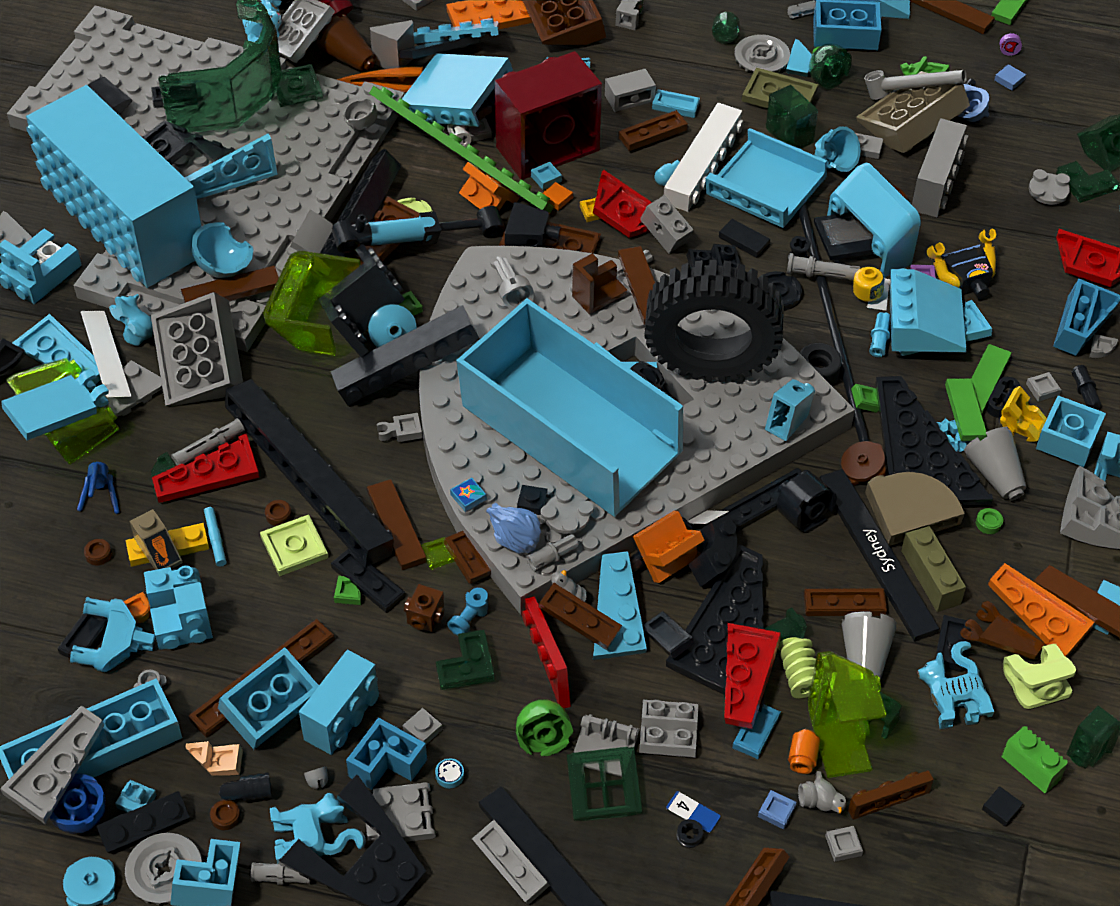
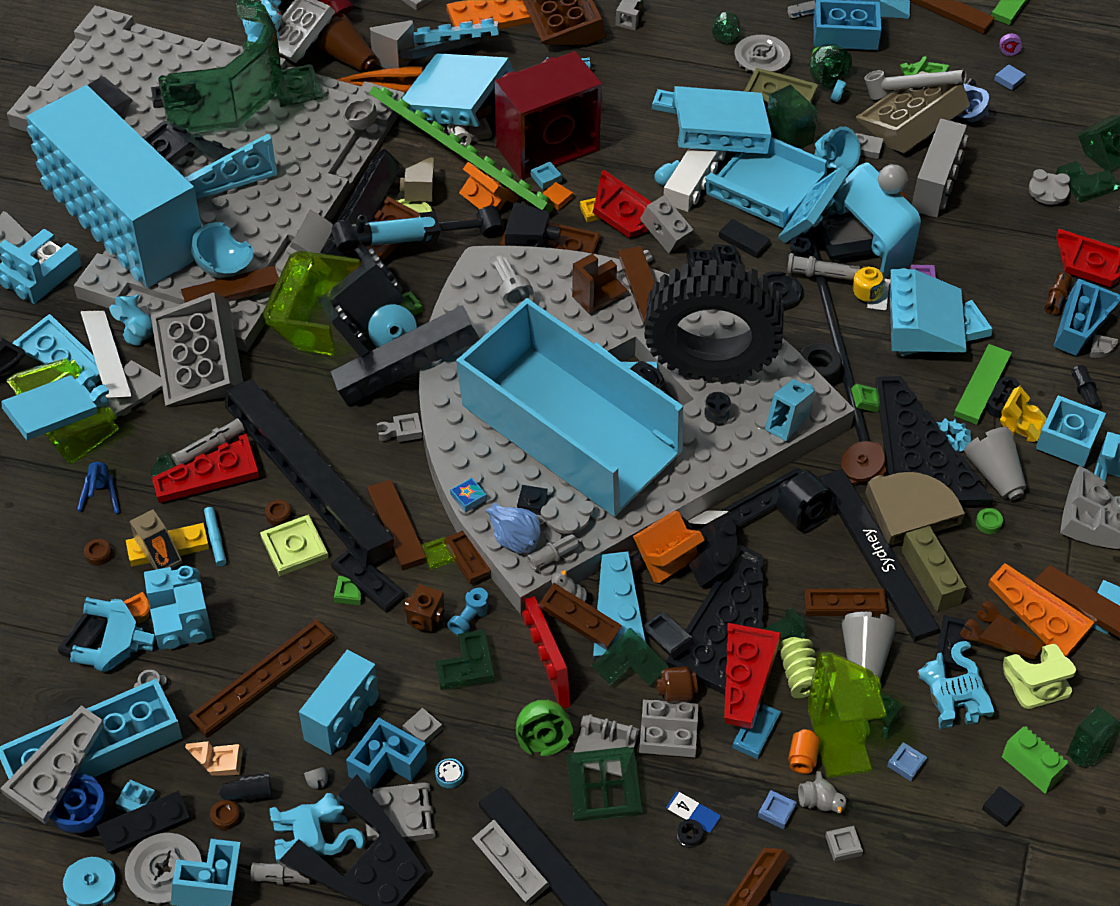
(268, 698): medium azure brick -> none
(418, 181): none -> dark tan slope
(630, 90): light grey brick -> none
(633, 653): none -> clear green plate
(652, 130): reddish brown plate -> none
(677, 684): none -> reddish brown head
(721, 120): none -> medium azure panel
(722, 404): none -> black wheel
(799, 60): medium azure slope -> none
(816, 200): none -> medium azure plate
(838, 91): none -> medium azure tile
(880, 335): medium azure axle -> none
(890, 794): reddish brown plate -> none
(892, 179): none -> light grey piece
(907, 761): none -> medium blue tile
(965, 409): bright green tile -> none
(967, 268): torso -> none
(1043, 386): light grey tile -> none
(1058, 293): none -> reddish brown pin

